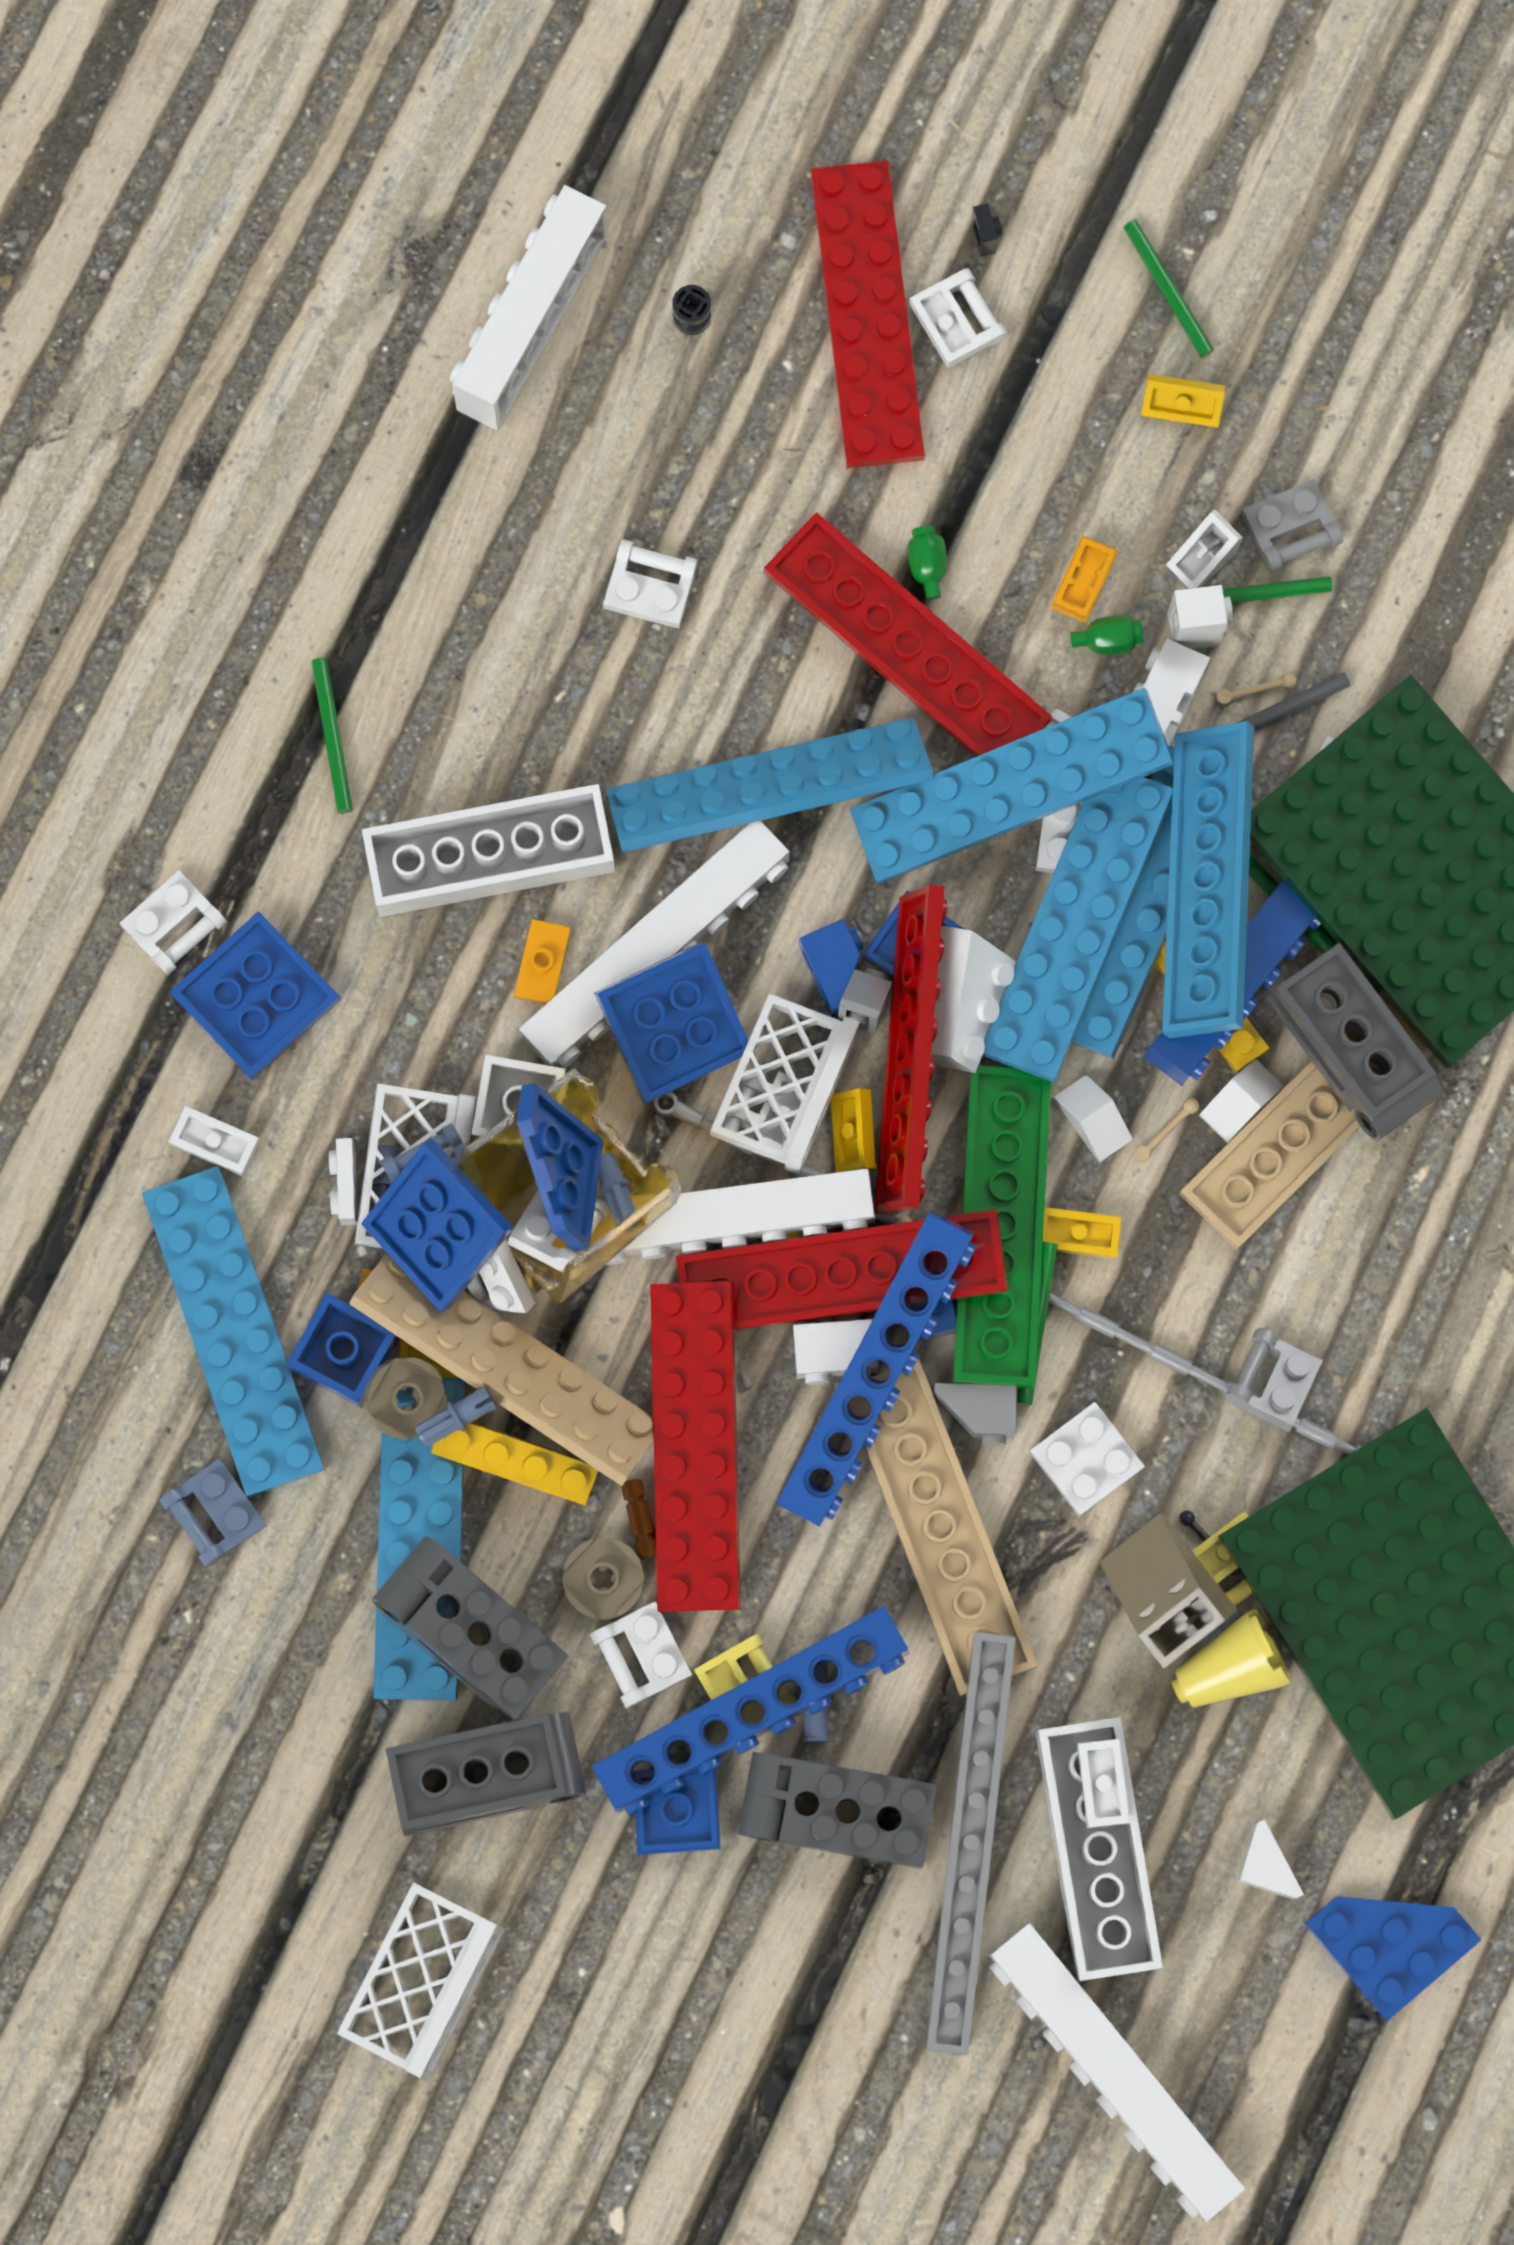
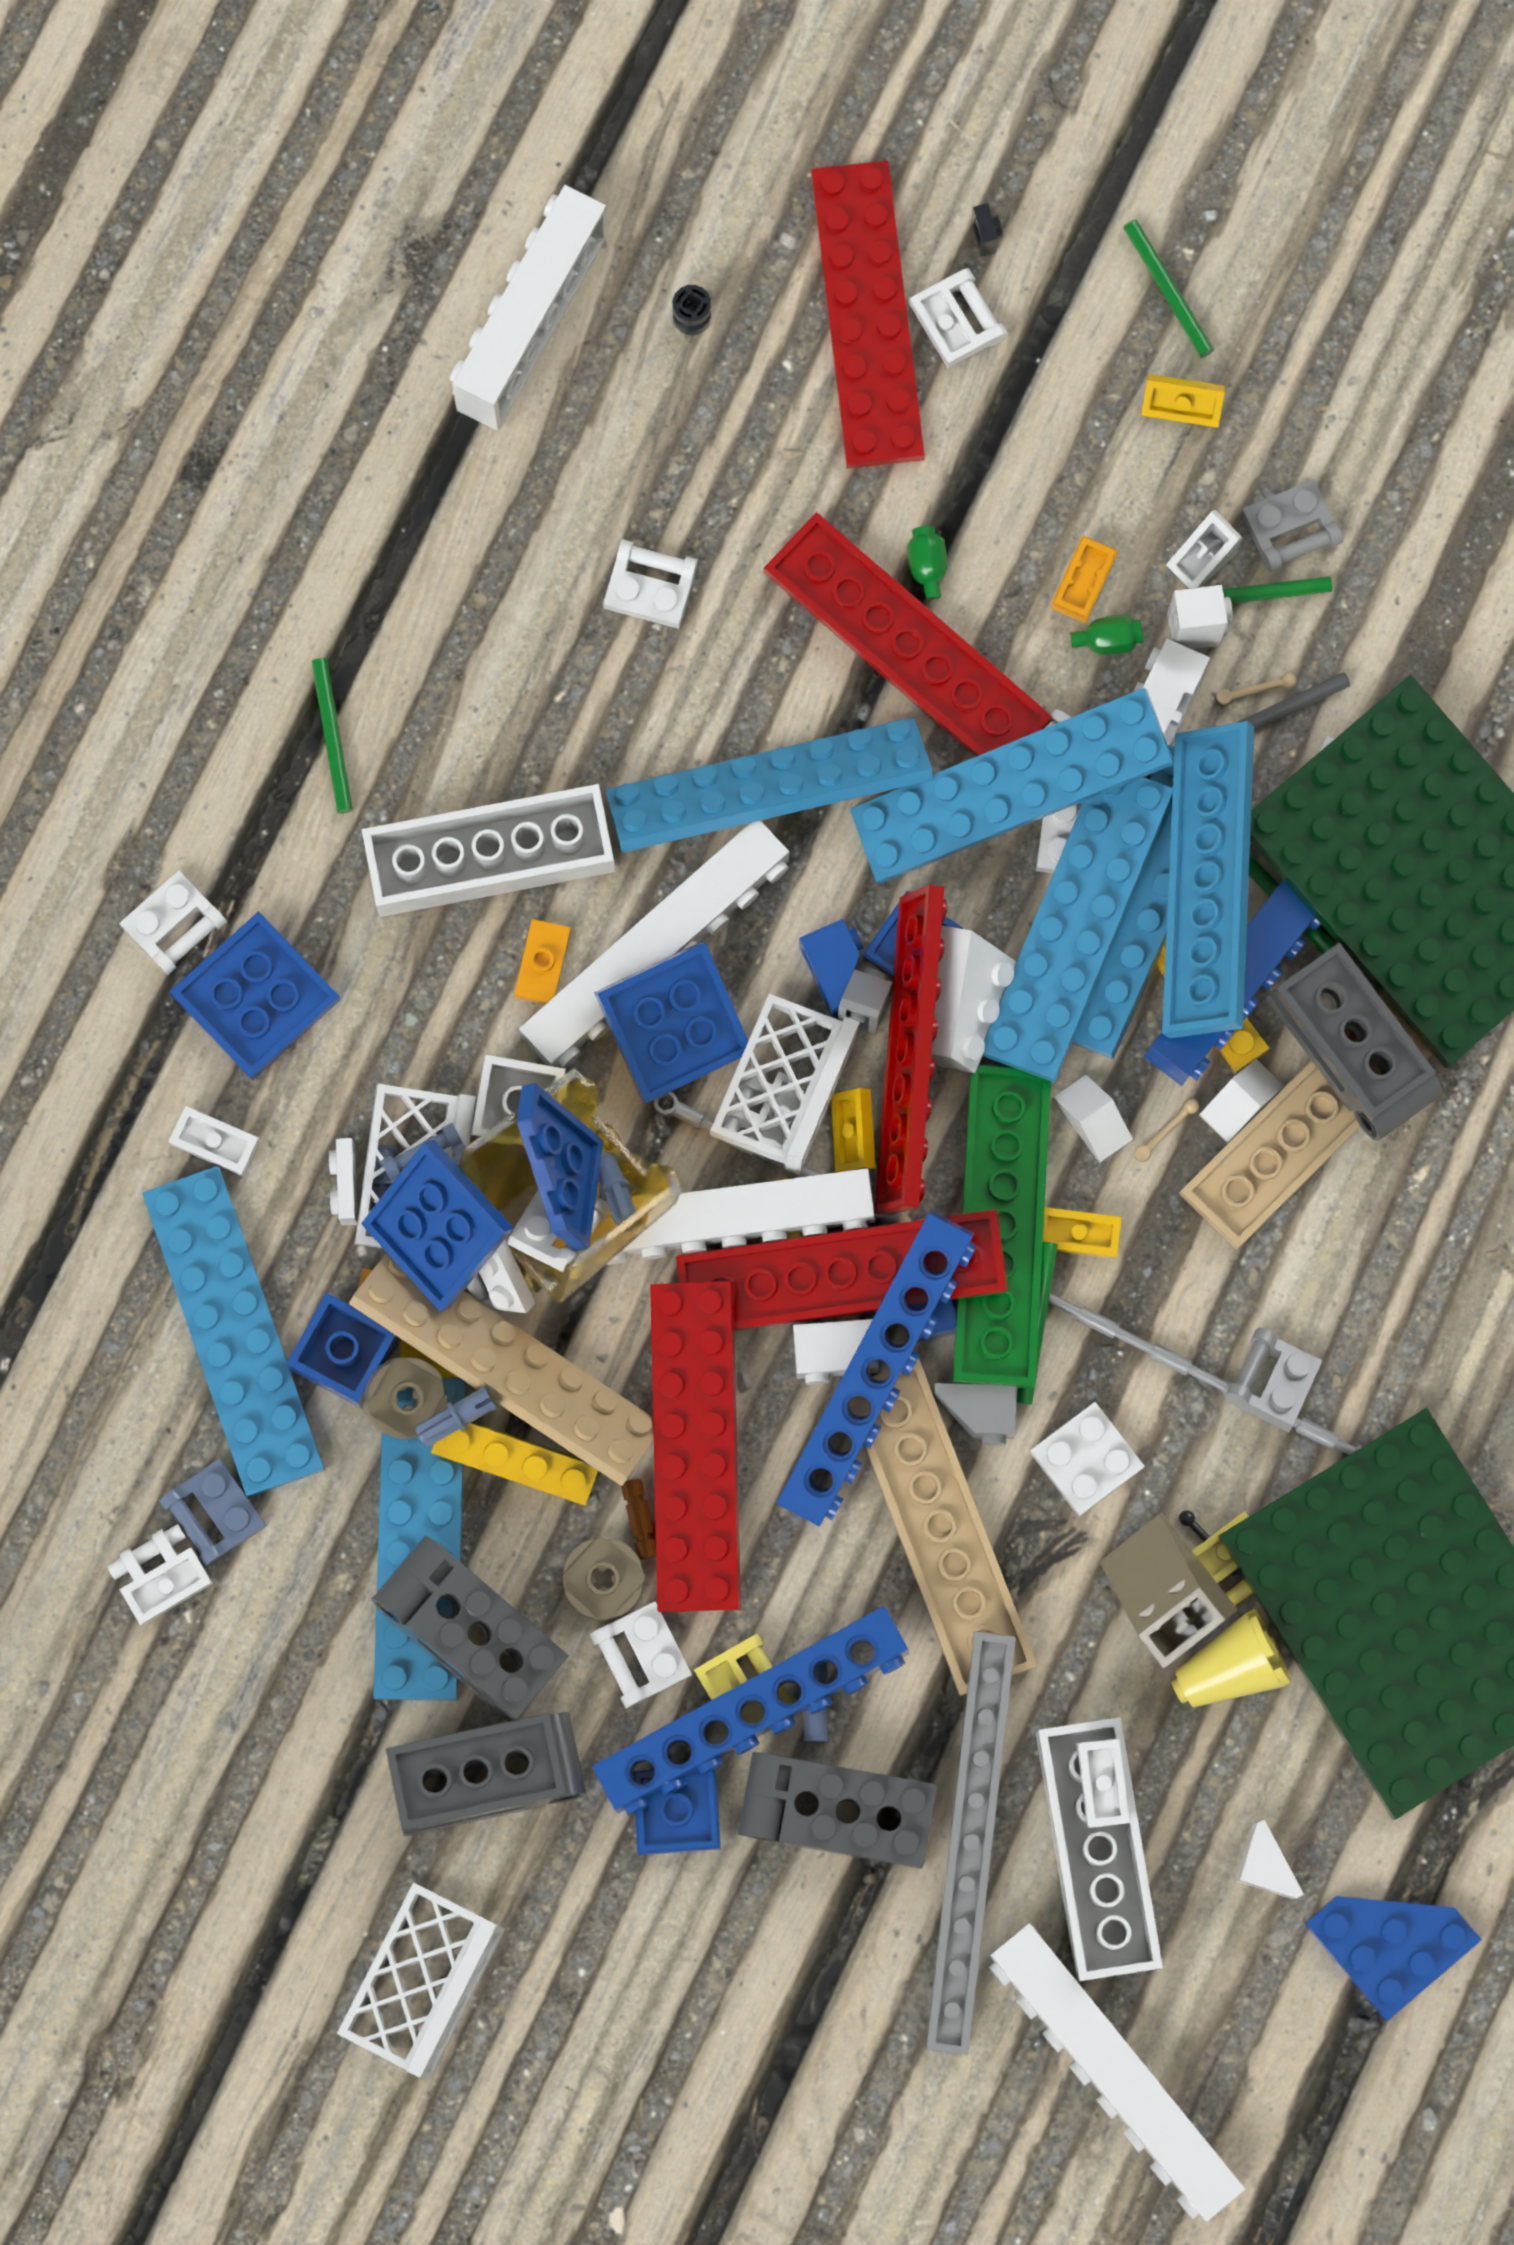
(167, 1584): none -> white plate

